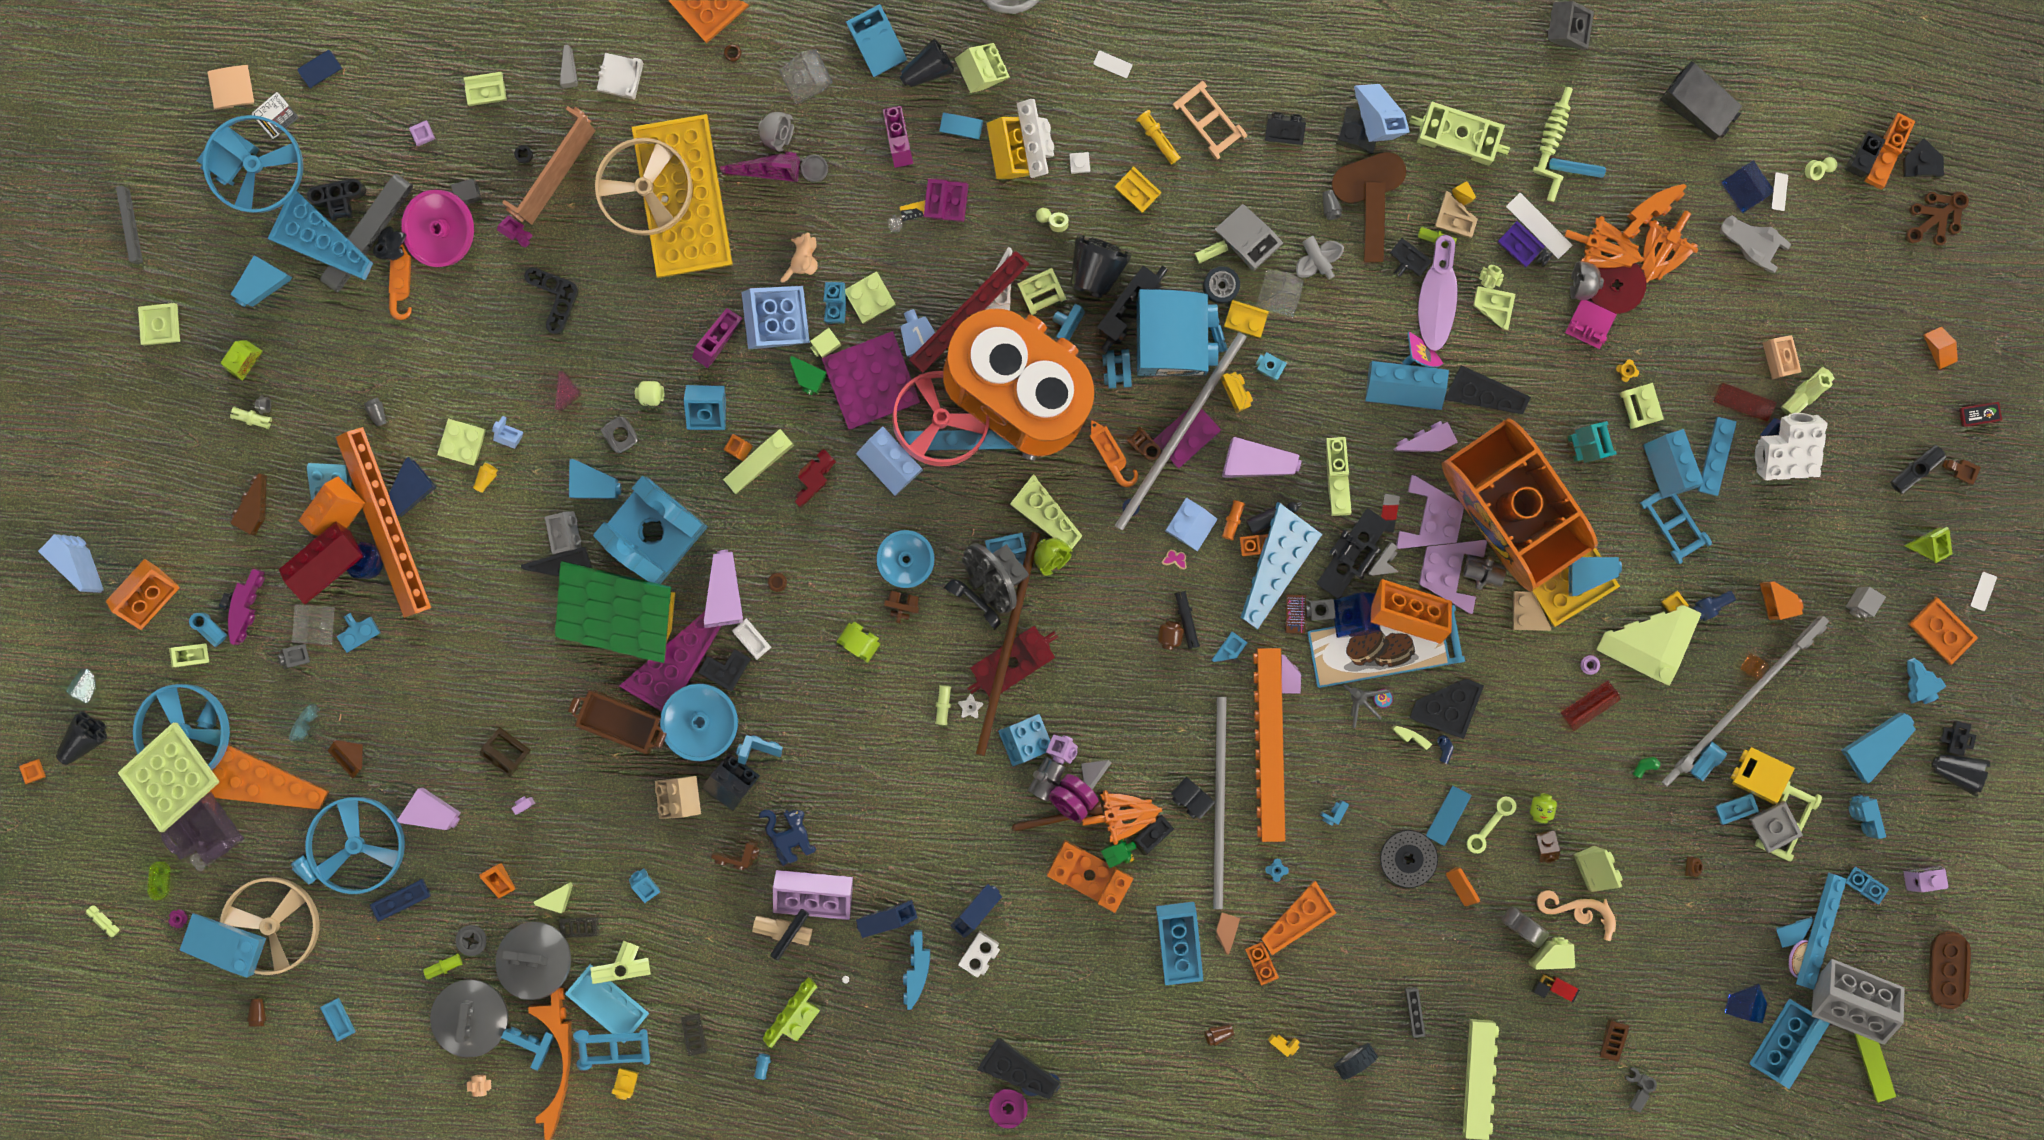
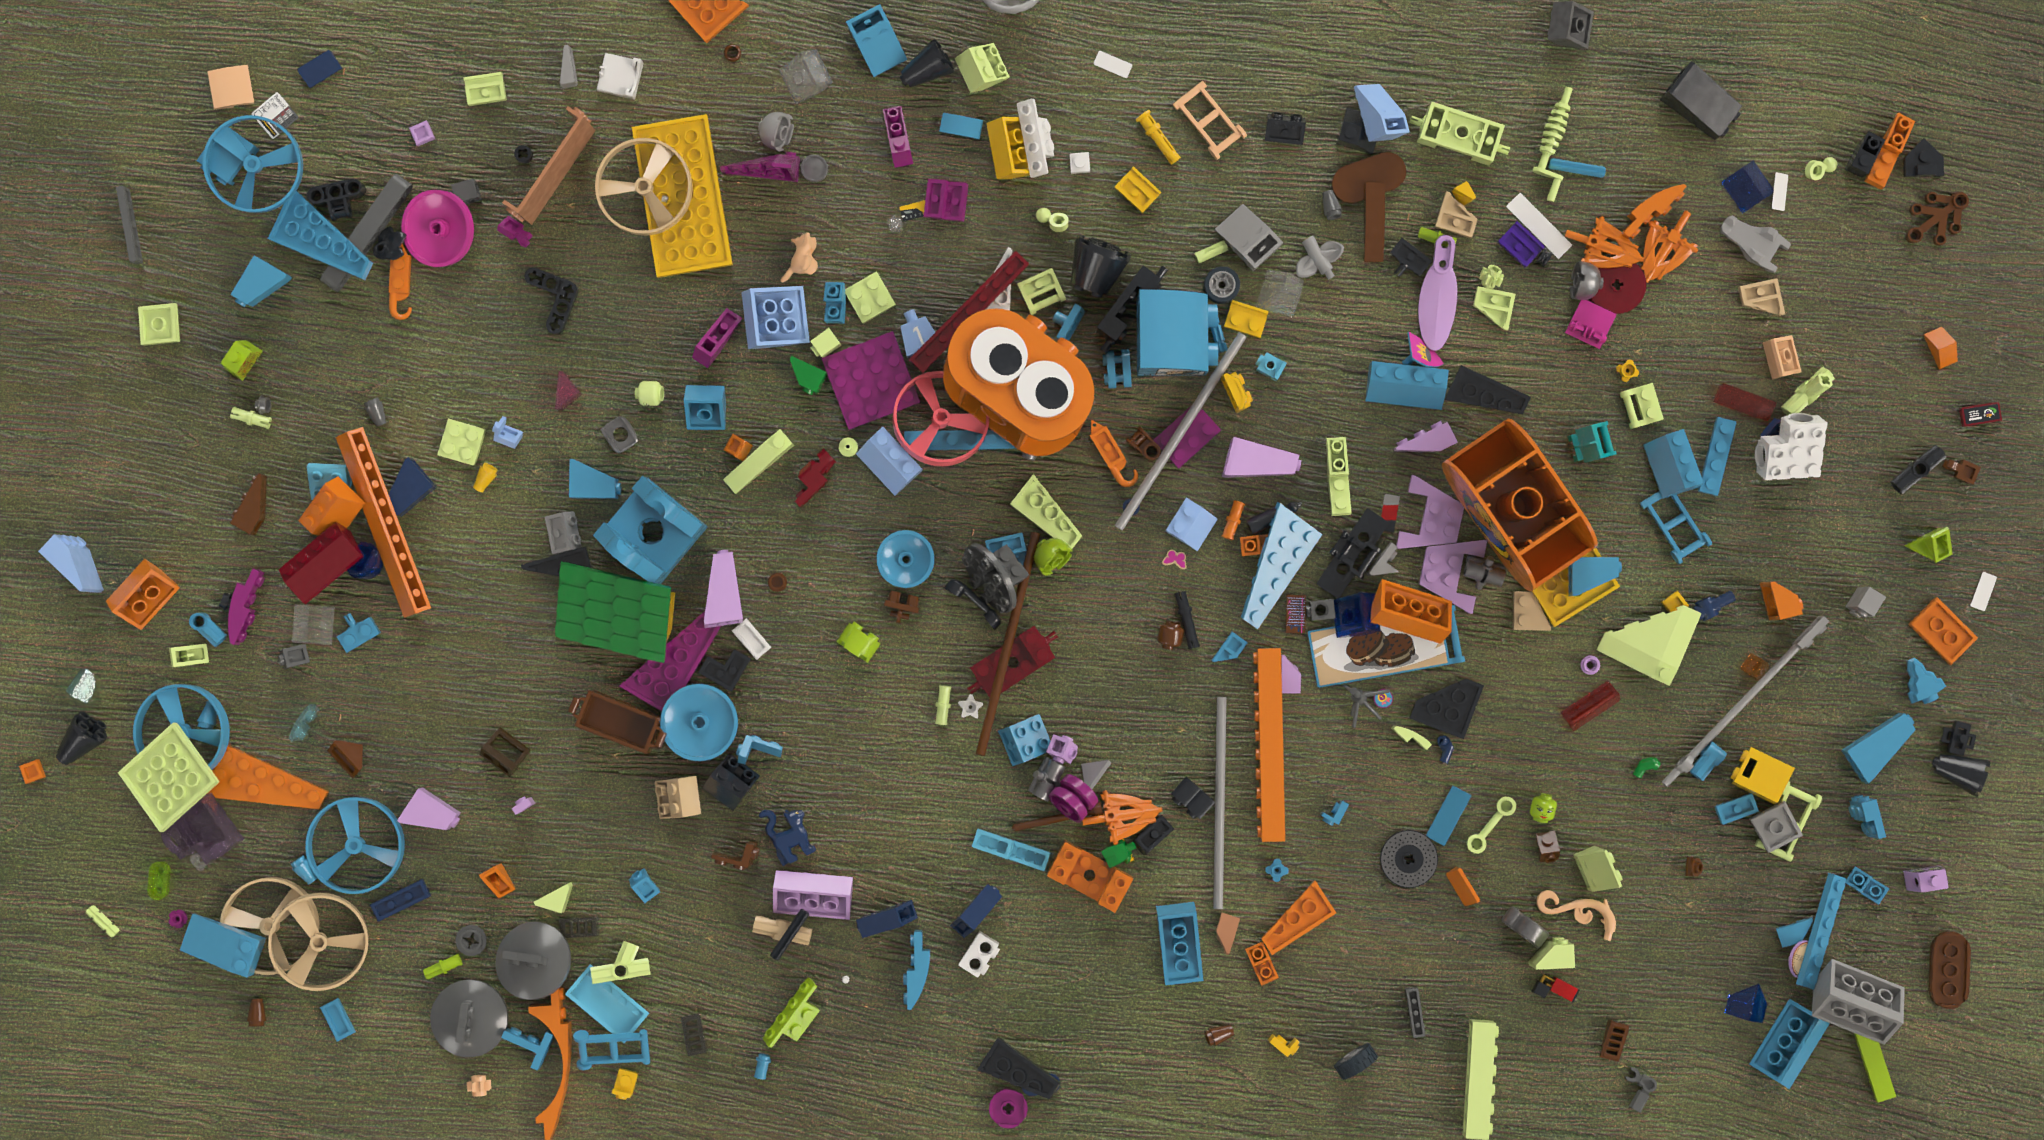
(318, 942): none -> tan piece
(848, 452): none -> yellowish green tile
(1012, 850): none -> medium azure slope
(1763, 296): none -> tan wing

